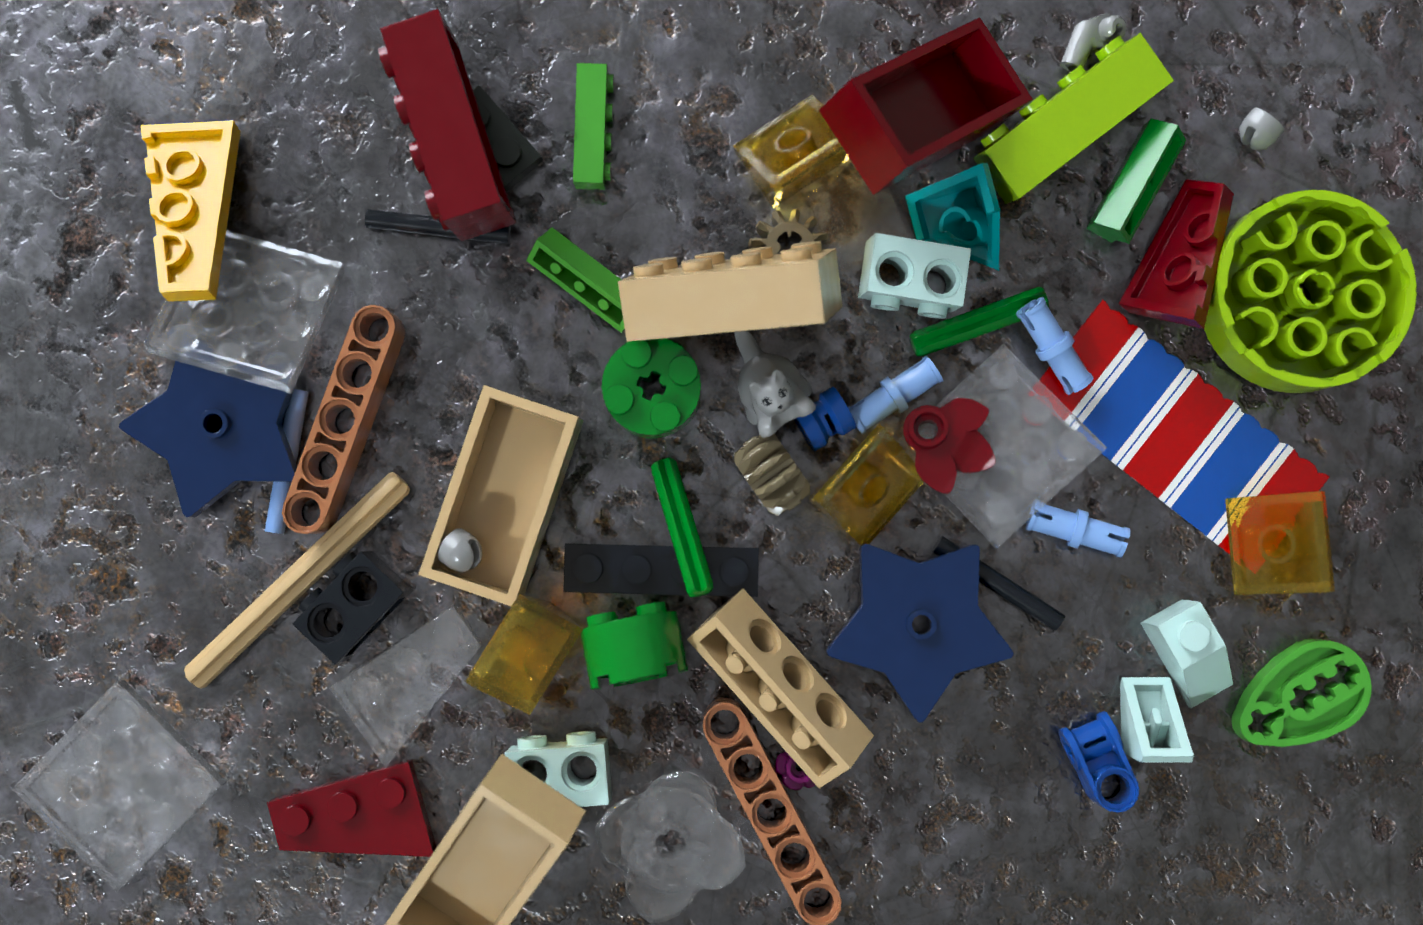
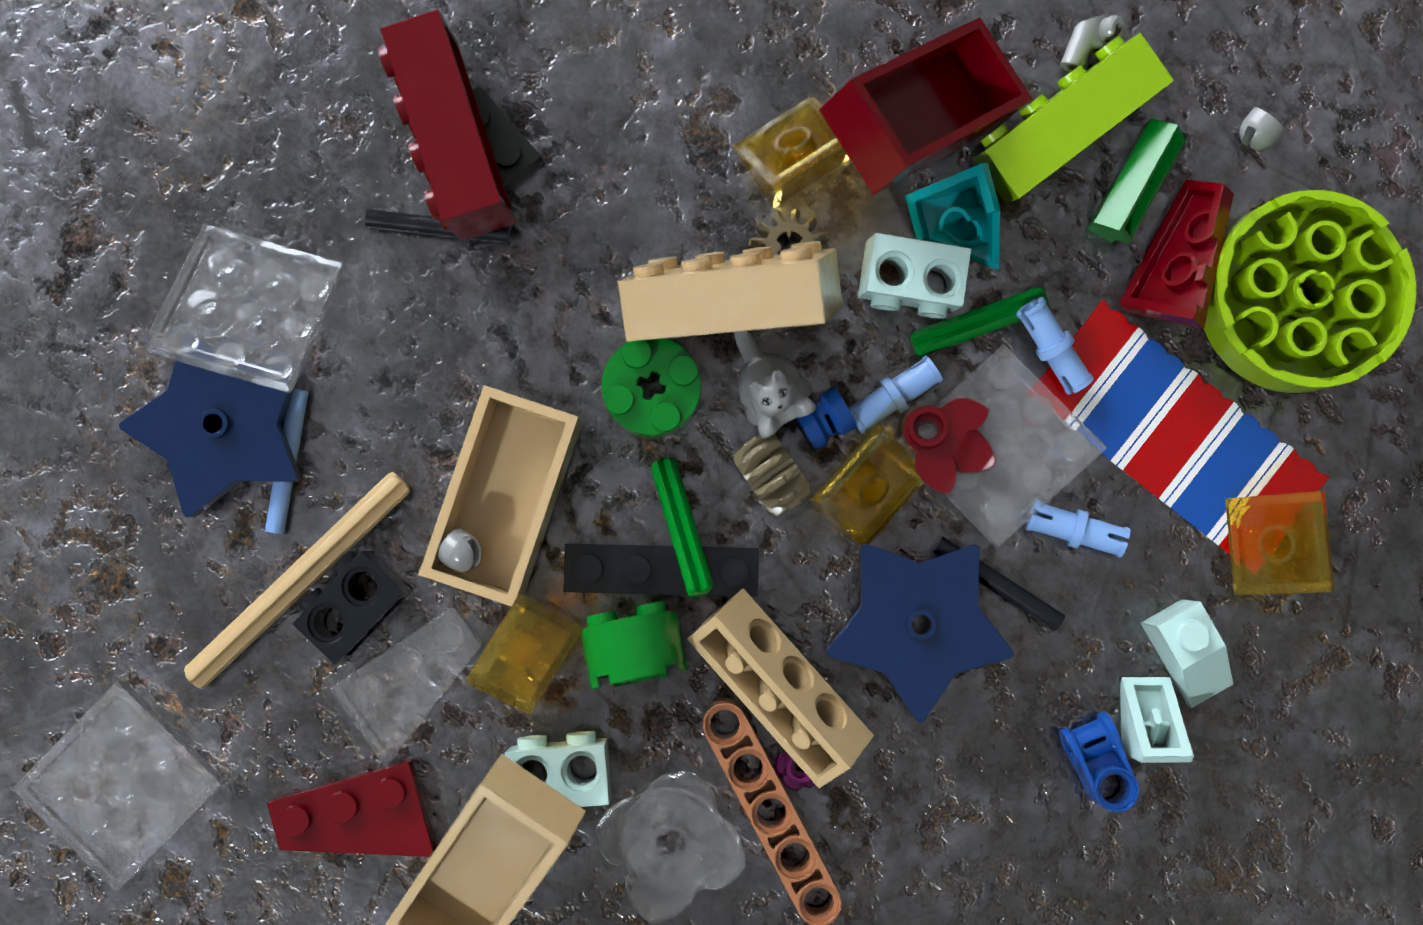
(190, 201): yellow wing -> none
(325, 437): nougat beam -> none
(579, 275): bright green piece -> none
(591, 120): bright green piece -> none
(1322, 715): bright green piece -> none

